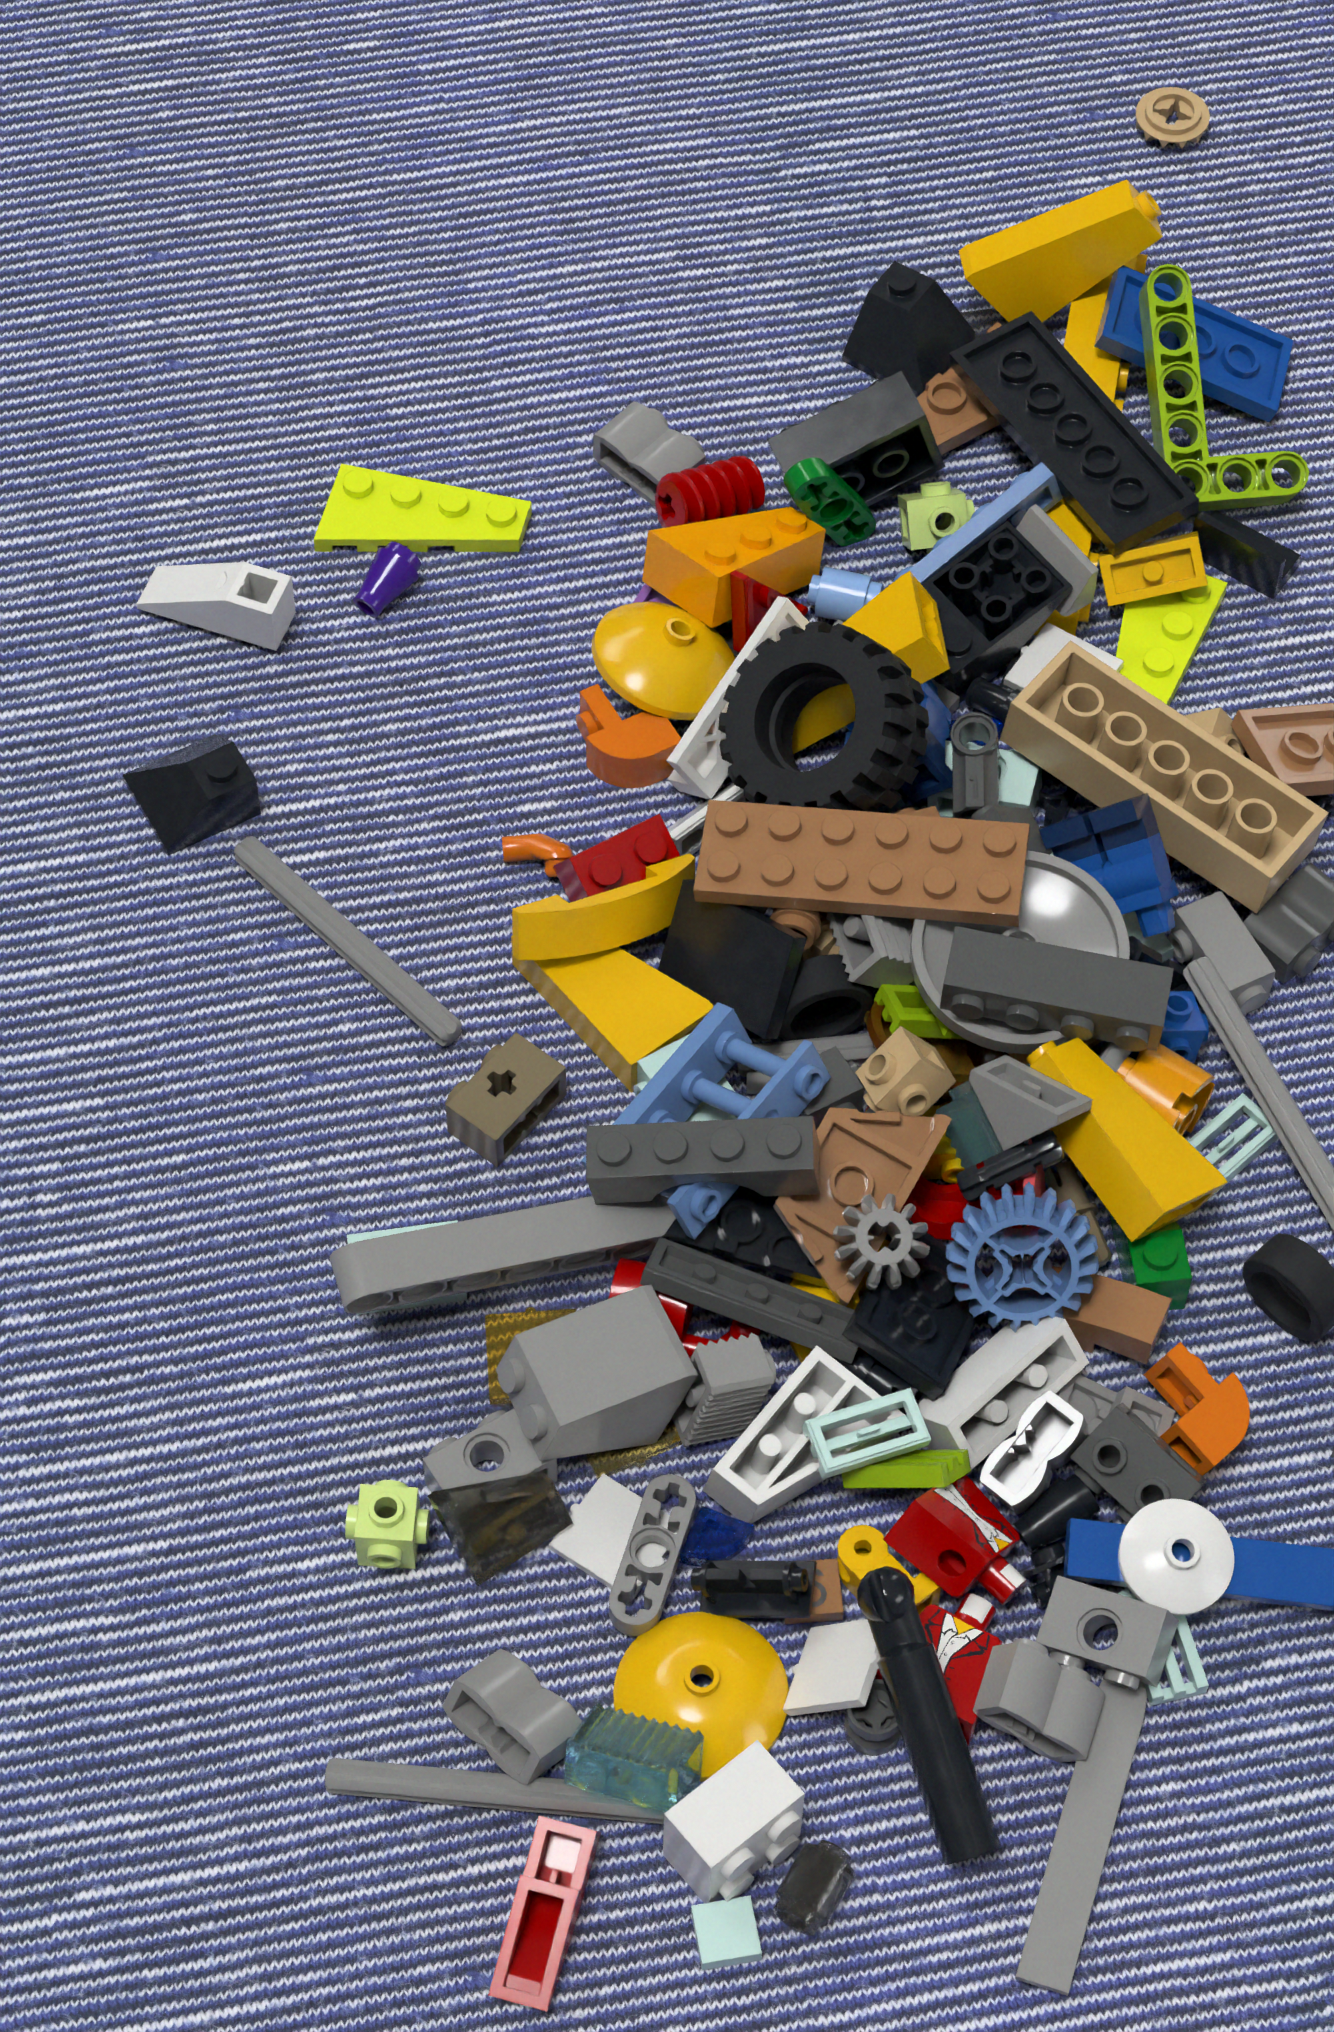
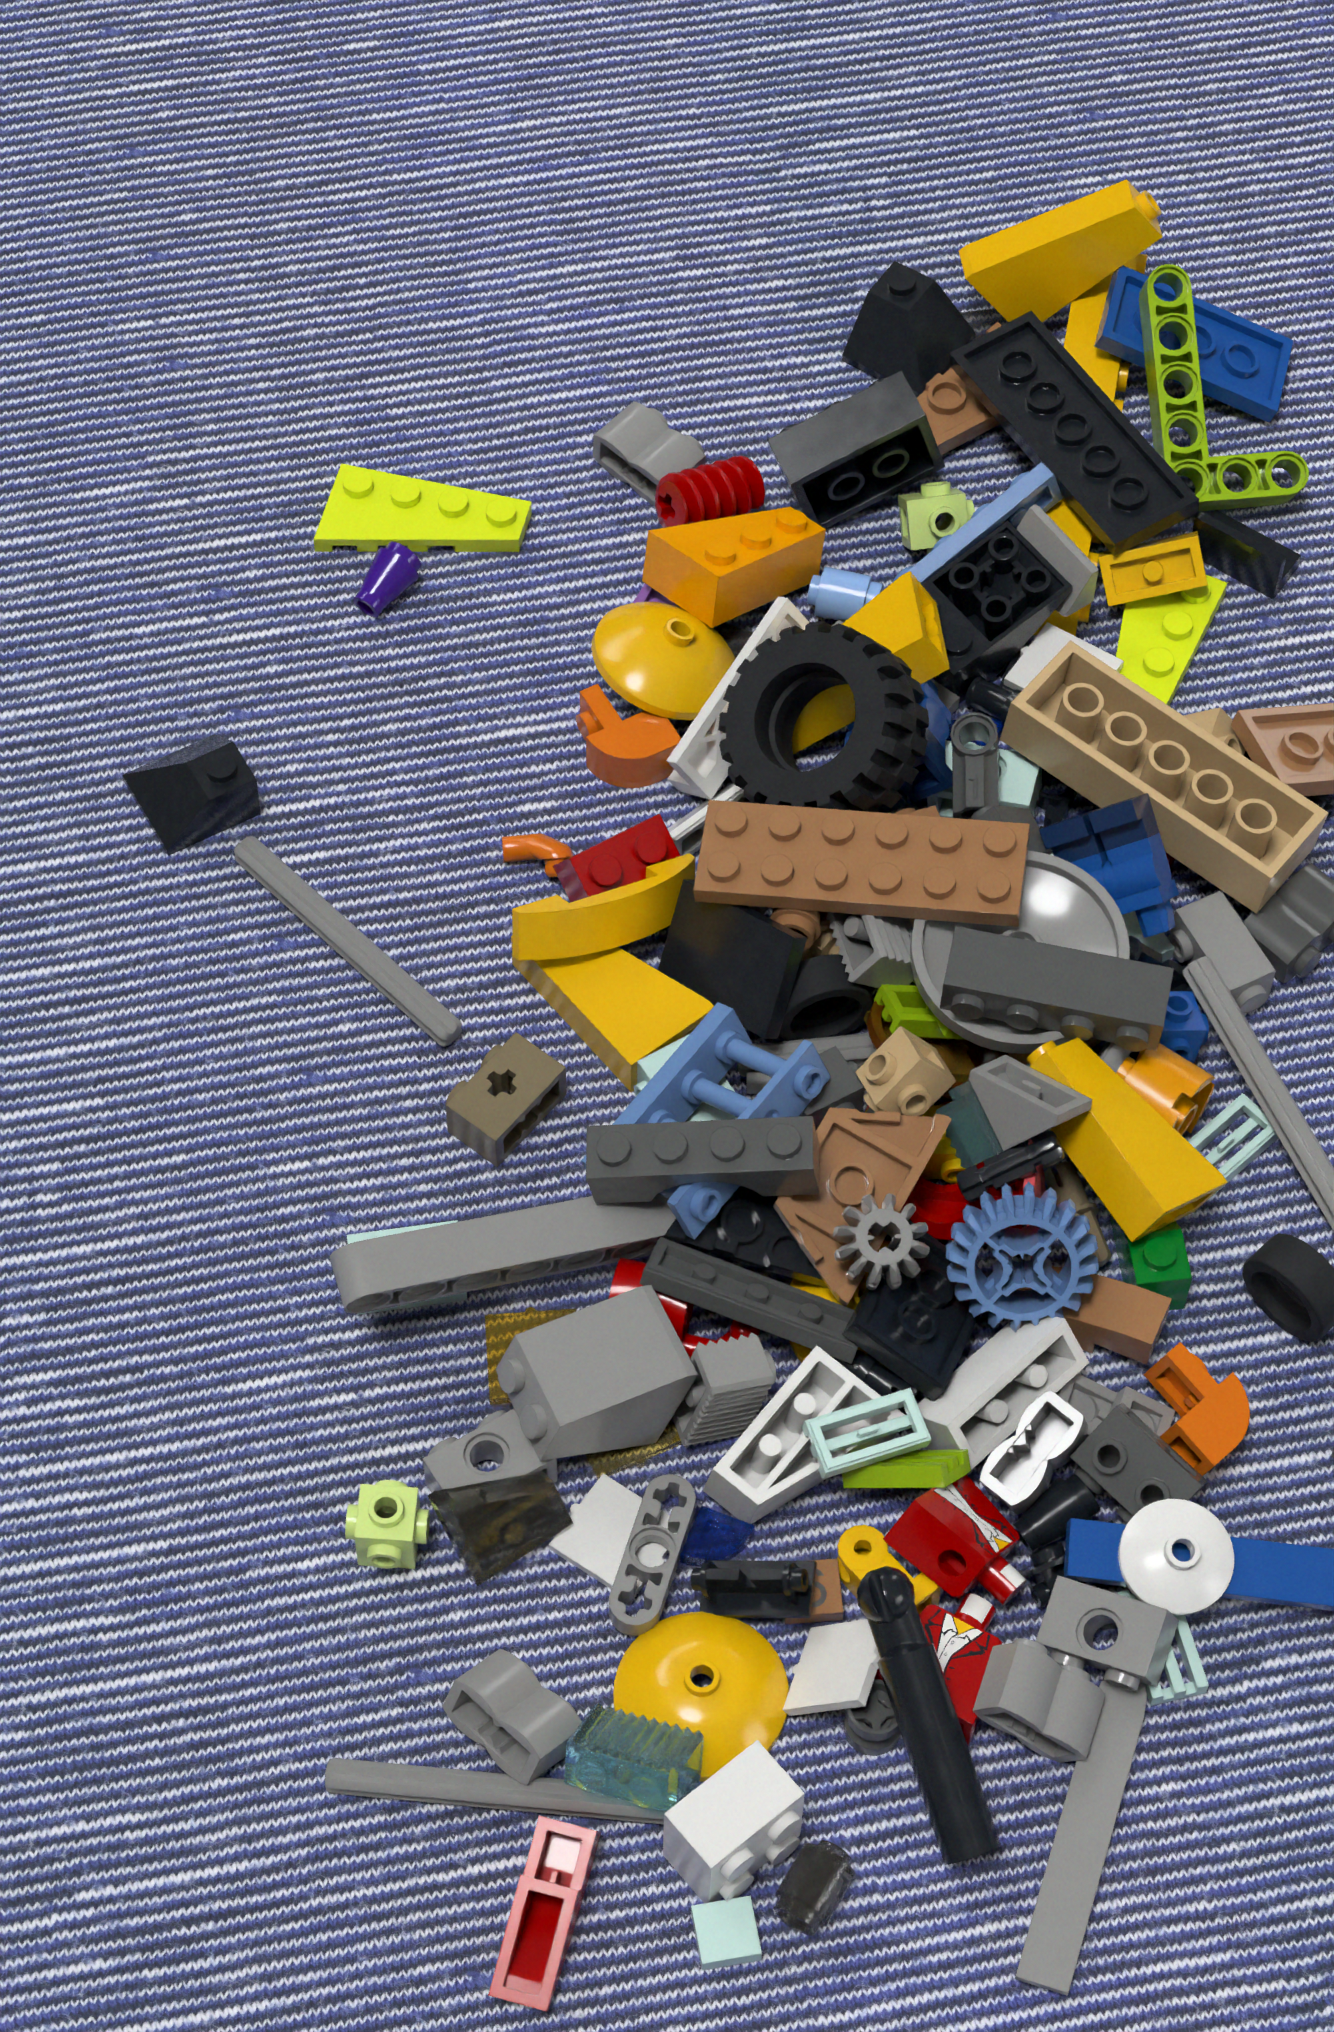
(224, 599): white slope -> none
(749, 605): red tile -> none
(826, 488): green beam -> none
(1157, 107): tan gear -> none

